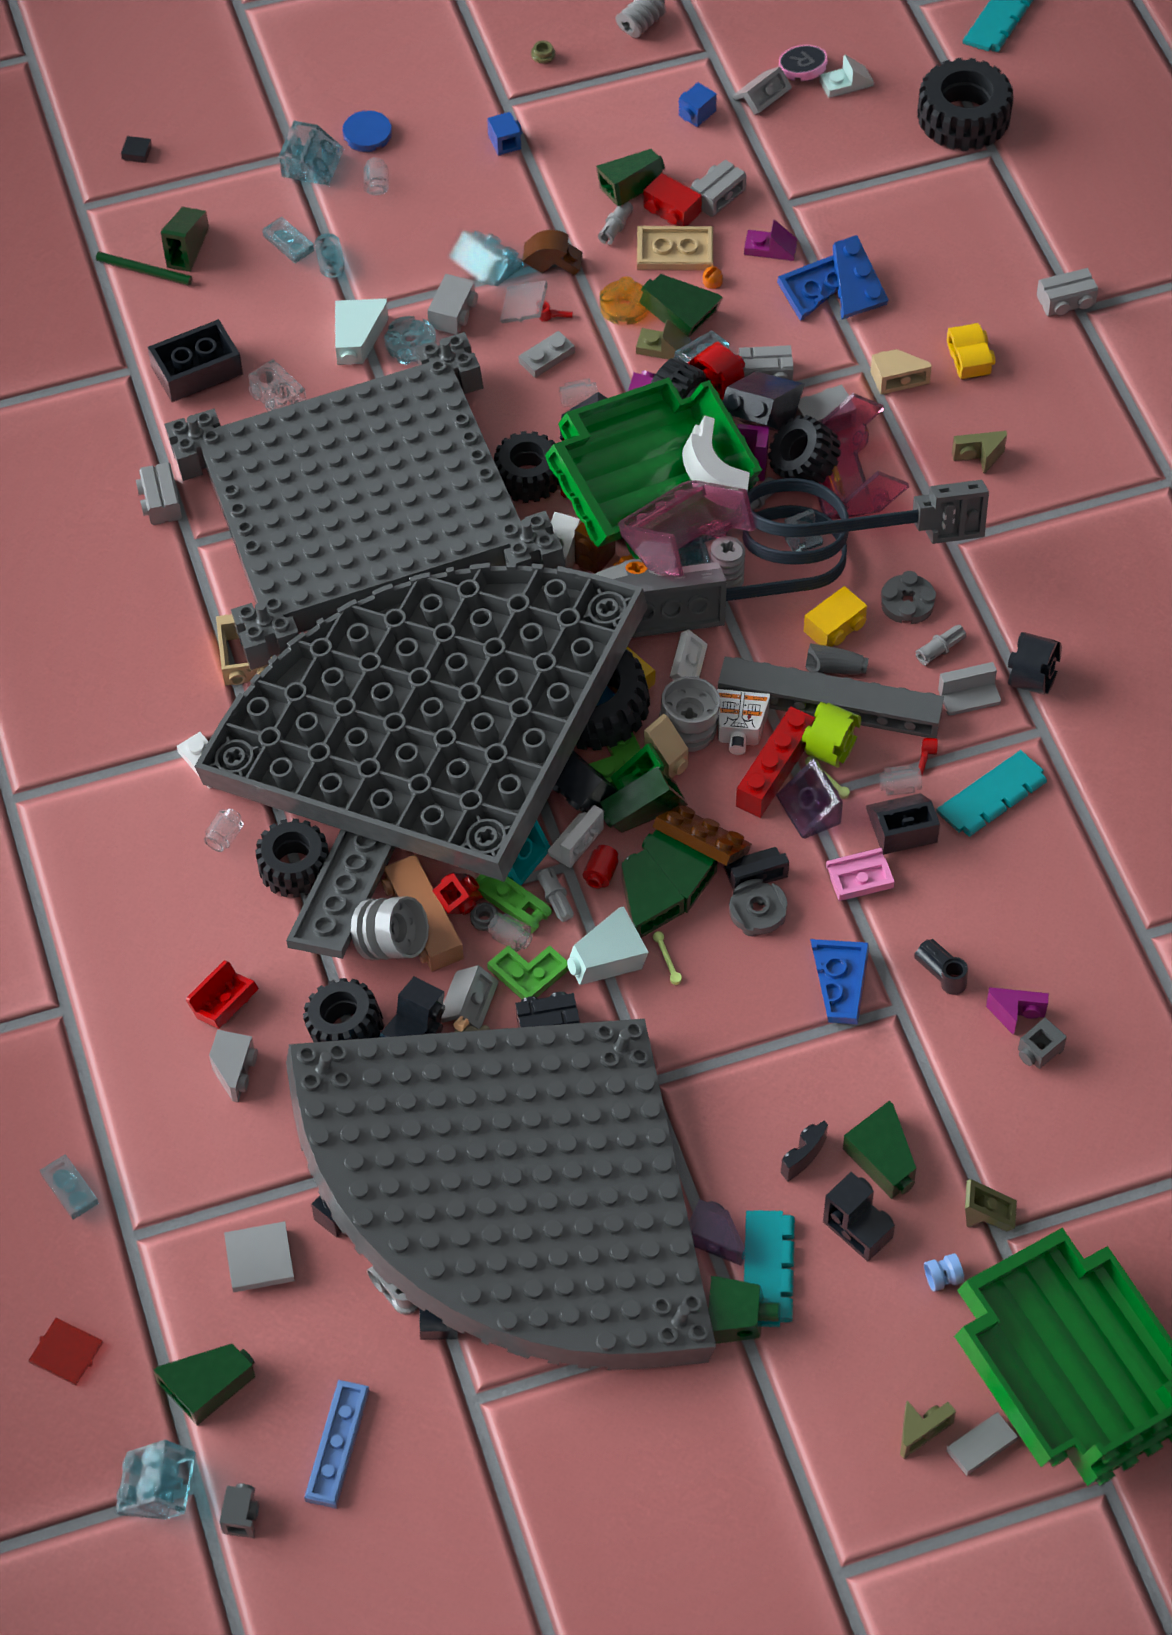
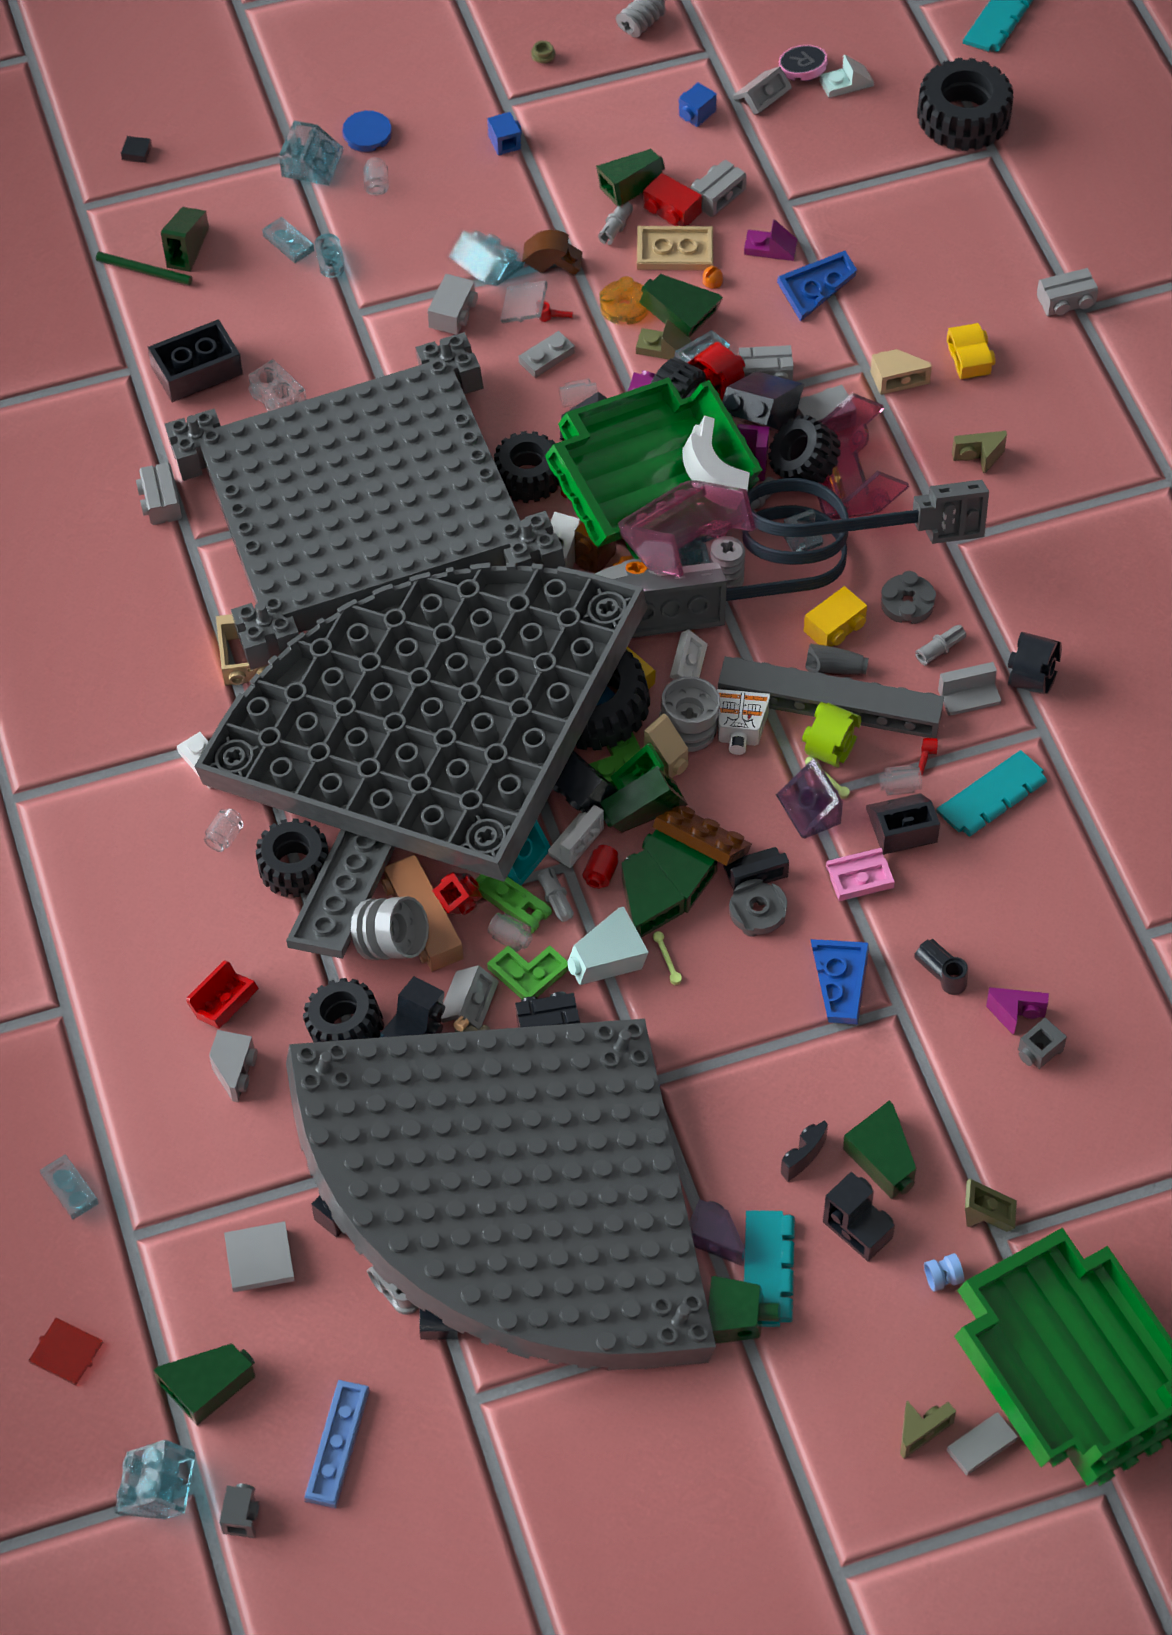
(358, 328): light aqua slope -> none
(406, 327): clear light blue plate -> none
(479, 911): dark grey plate -> none
(773, 763): red brick -> none
(857, 280): blue wing -> none

